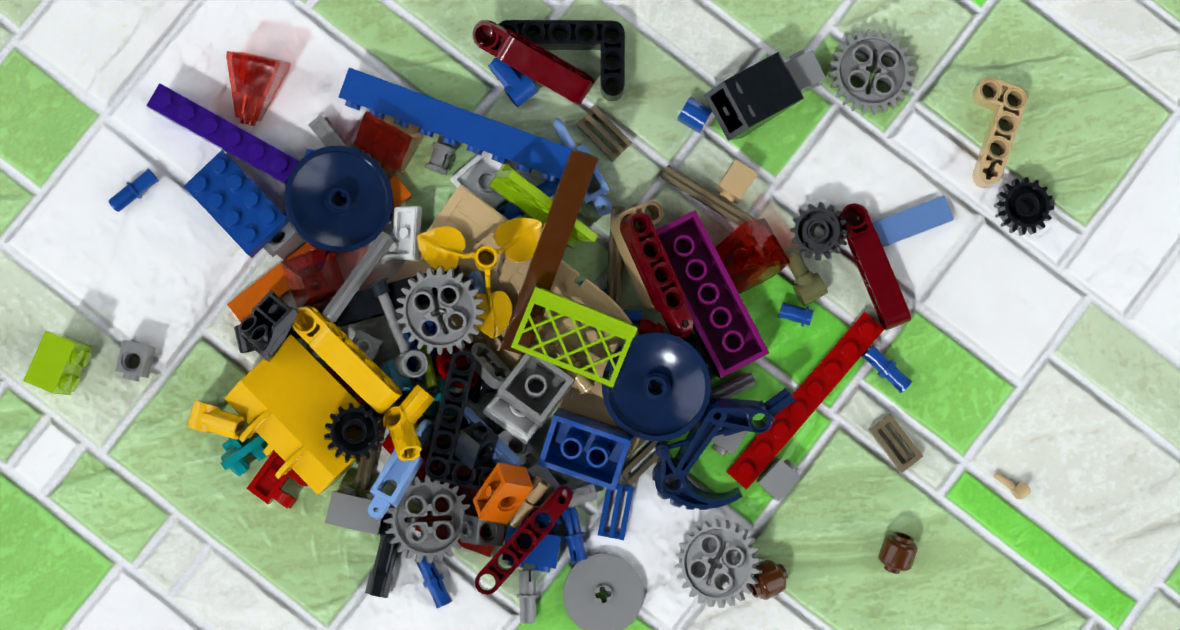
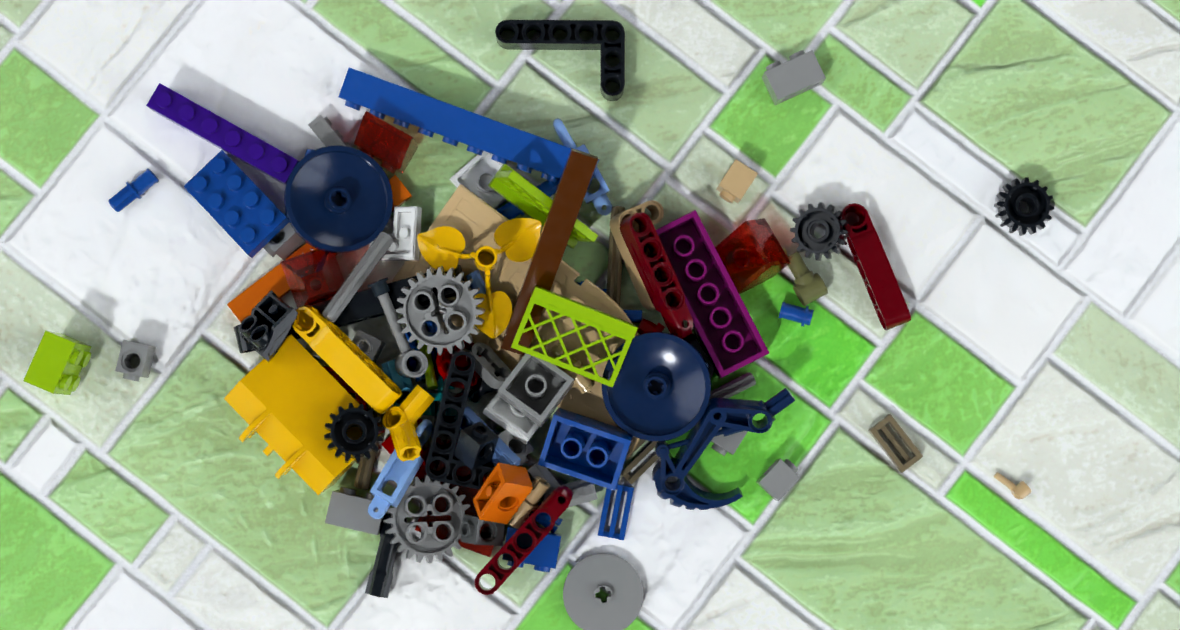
(209, 419): yellow piece -> none
(235, 458): teal hips -> none
(254, 84): clear red slope -> none
(268, 486): red plate -> none
(434, 582): blue pin -> none
(439, 158): light grey bush -> none
(516, 84): blue piece -> none
(527, 596): light grey axle -> none
(533, 60): dark red piece -> none
(574, 535): blue axle -> none
(588, 118): dark tan tile -> none
(694, 114): blue brick -> none
(705, 196): dark tan axle -> none
(739, 575): light grey gear -> none
(753, 97): black slope -> none
(771, 580): reddish brown head -> none
(807, 399): red plate -> none
(848, 67): light grey gear -> none
(886, 368): blue pin -> none
(897, 552): reddish brown head -> none
(913, 221): medium blue tile -> none
(995, 135): tan beam -> none

